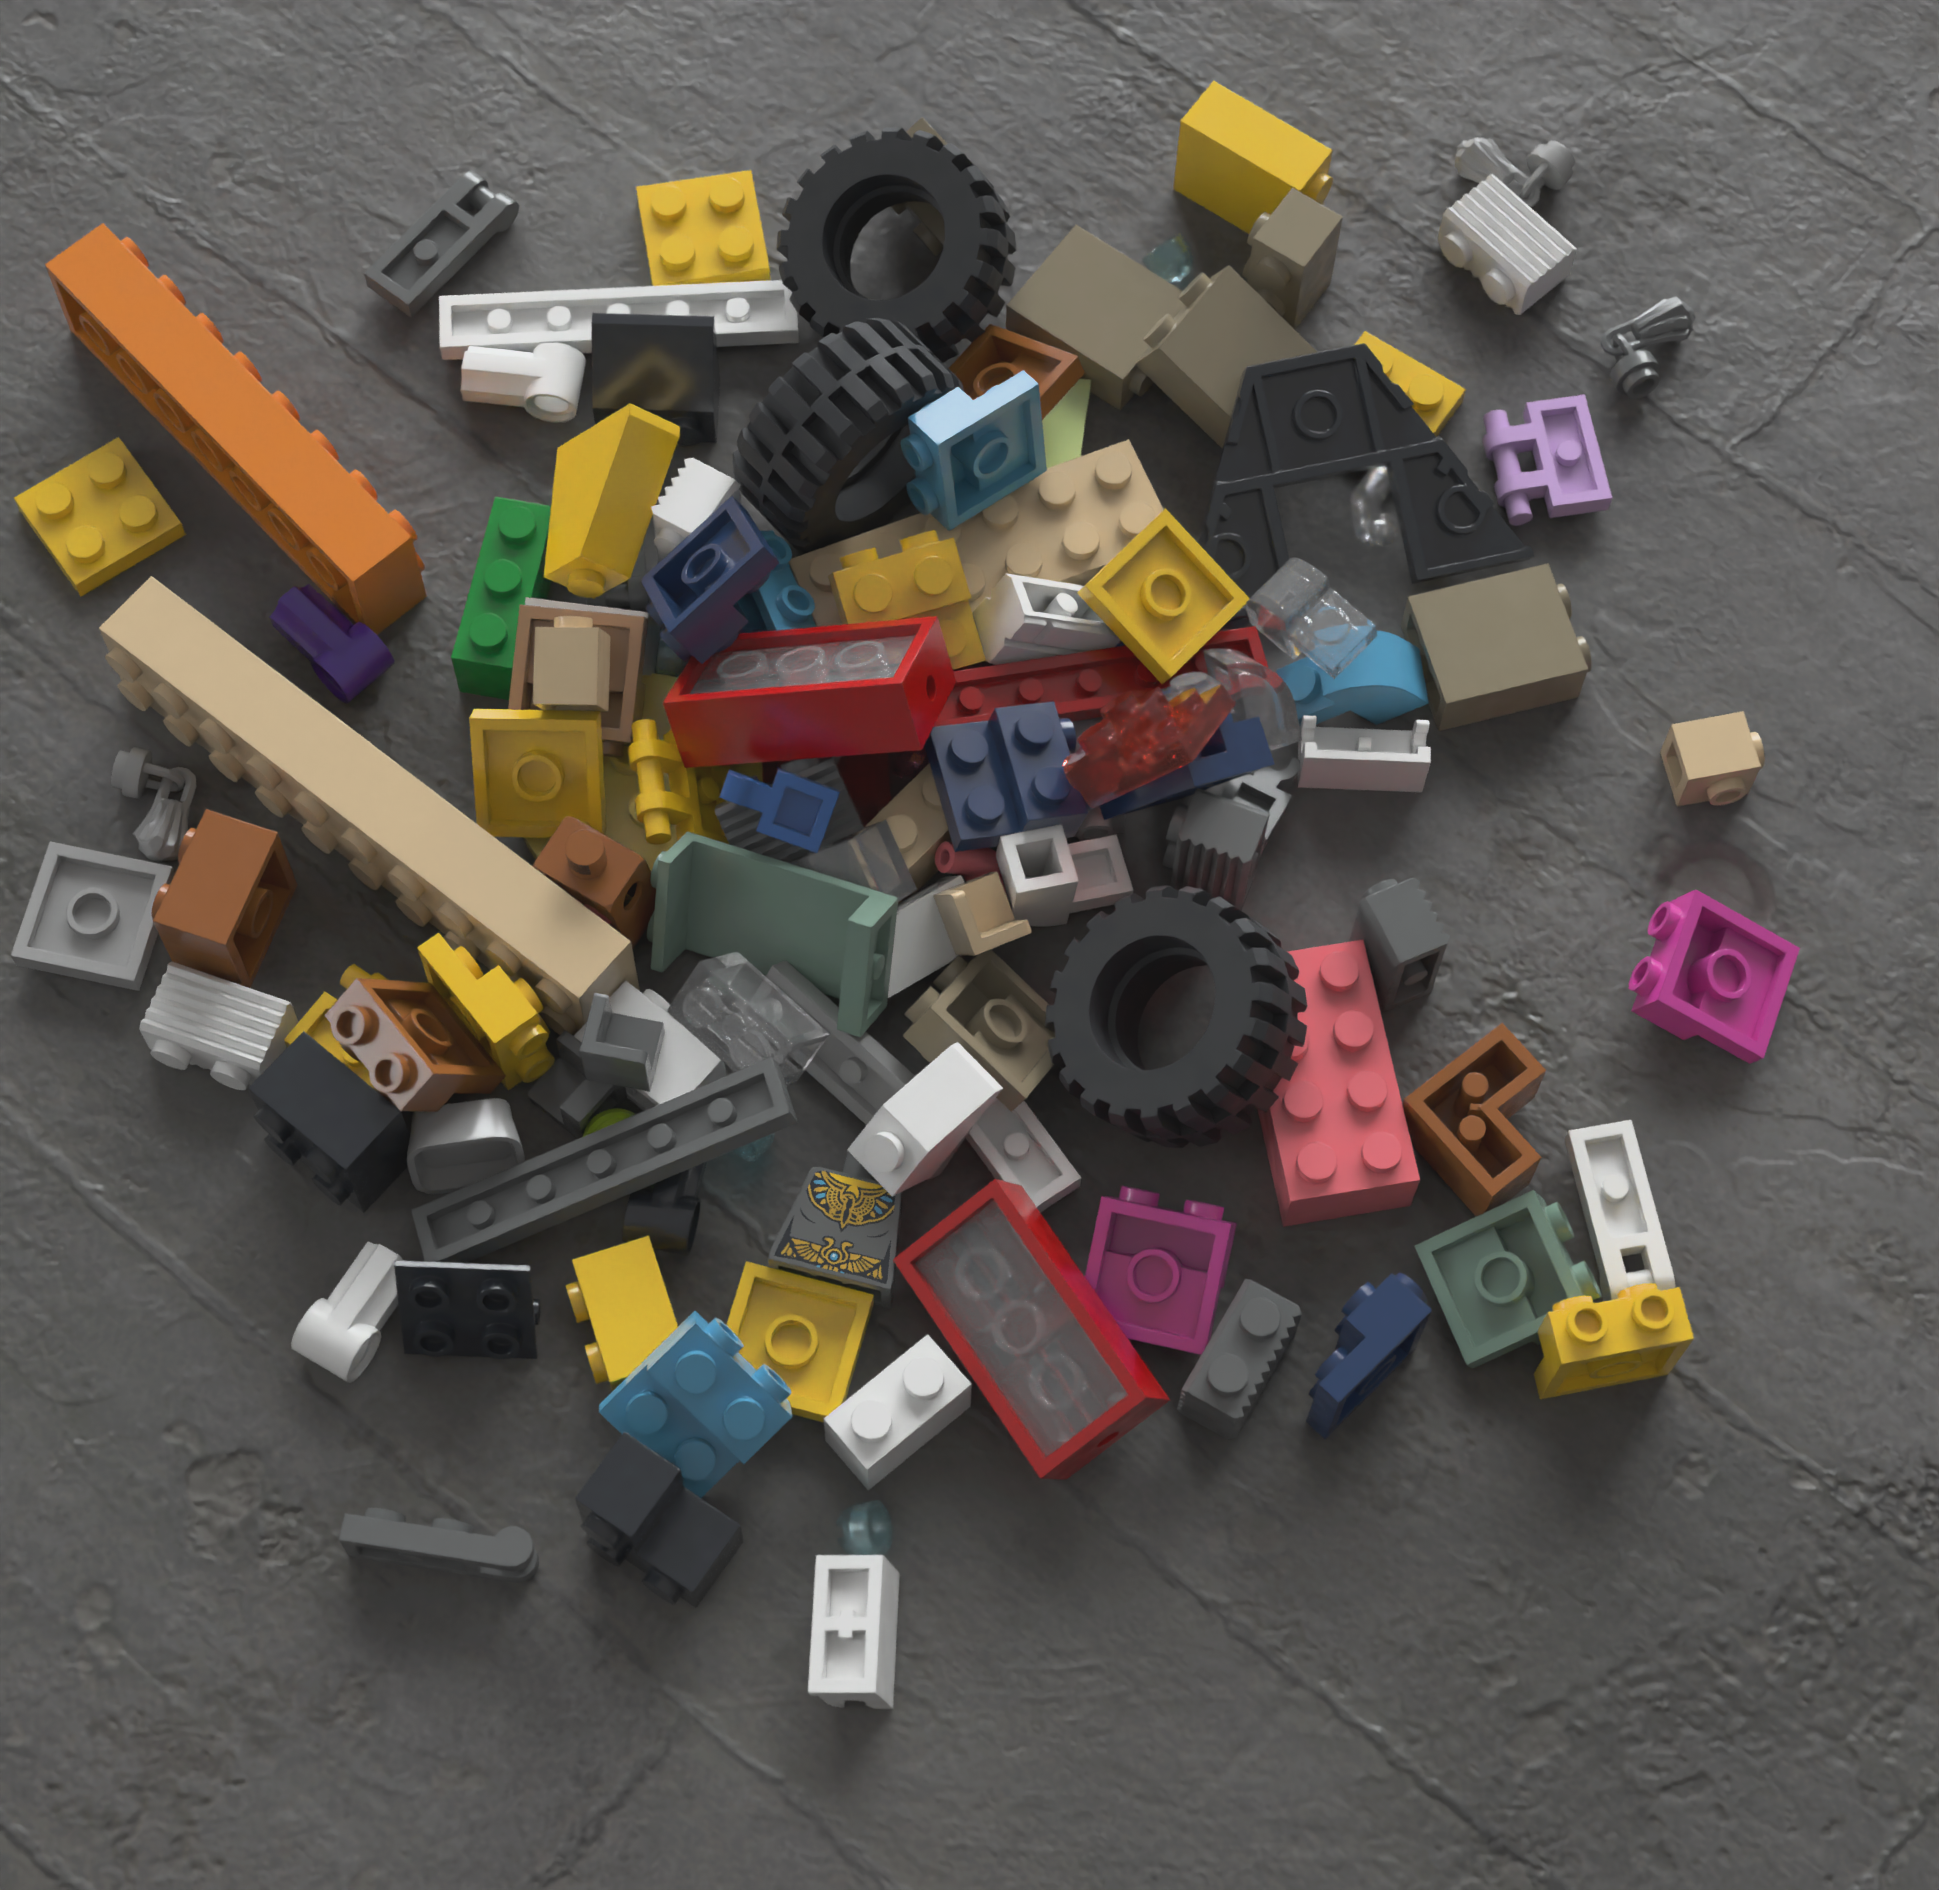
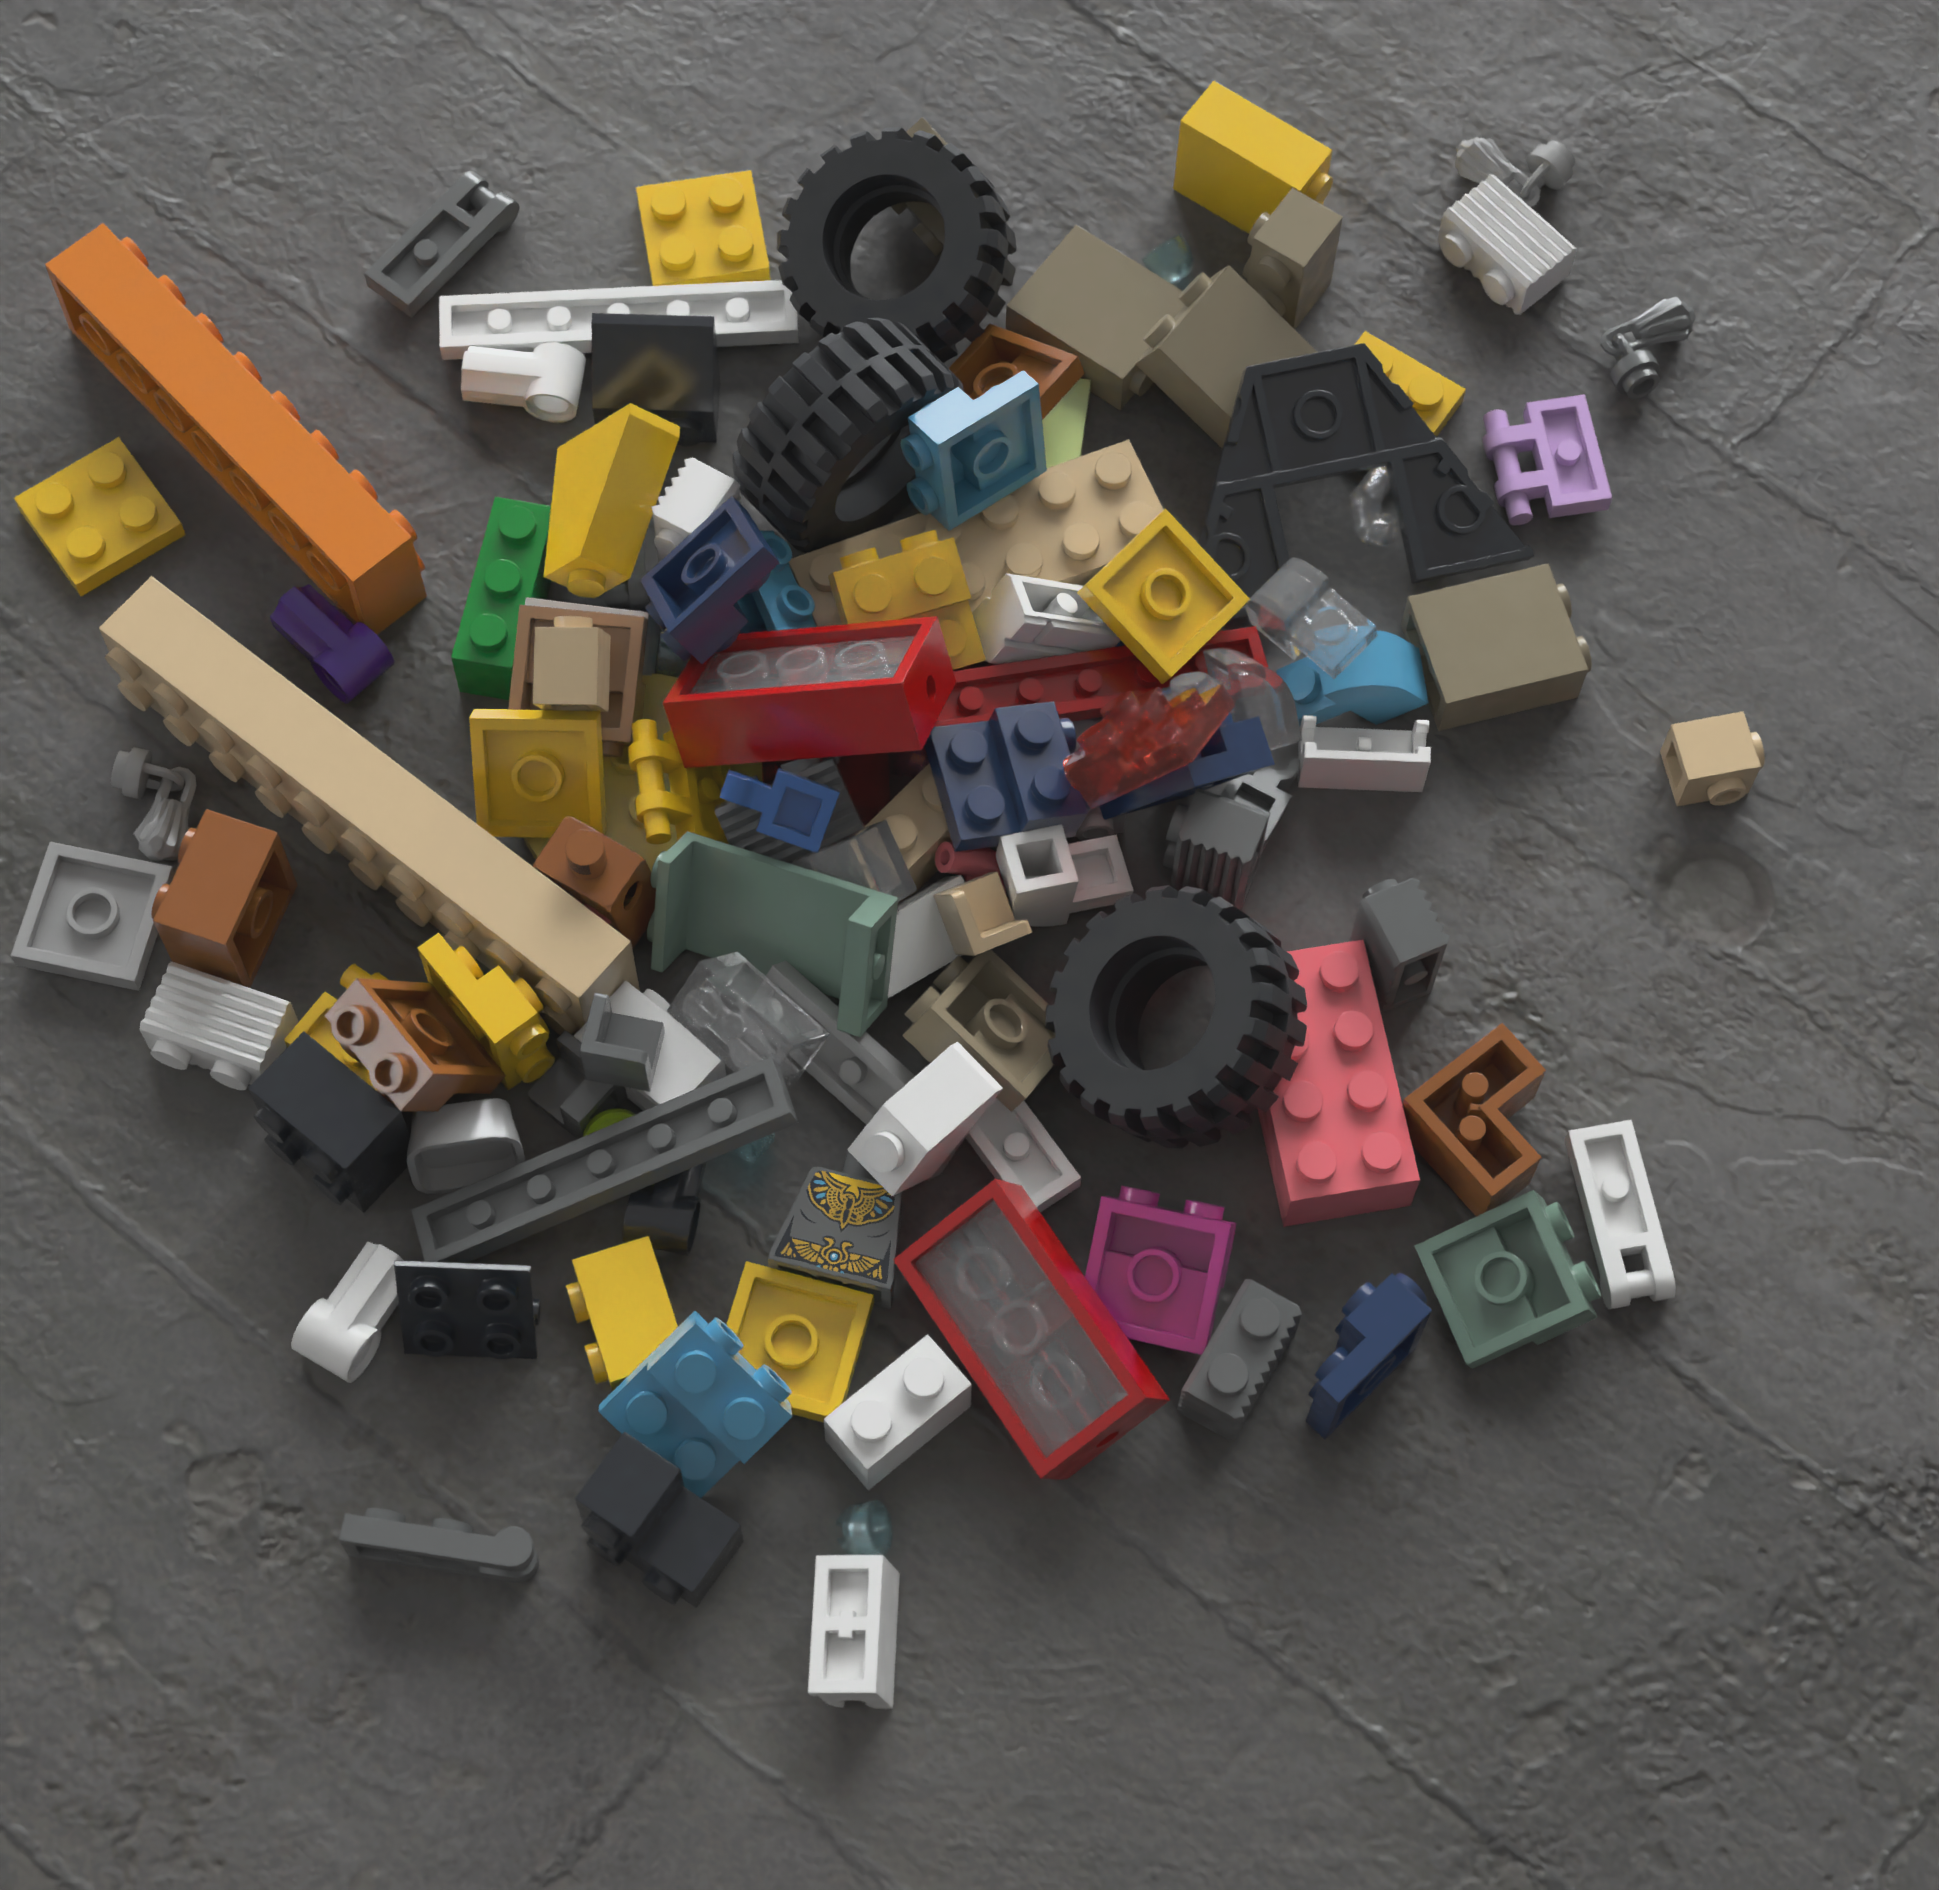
(1611, 1340): yellow plate -> none
(1713, 975): dark pink plate -> none

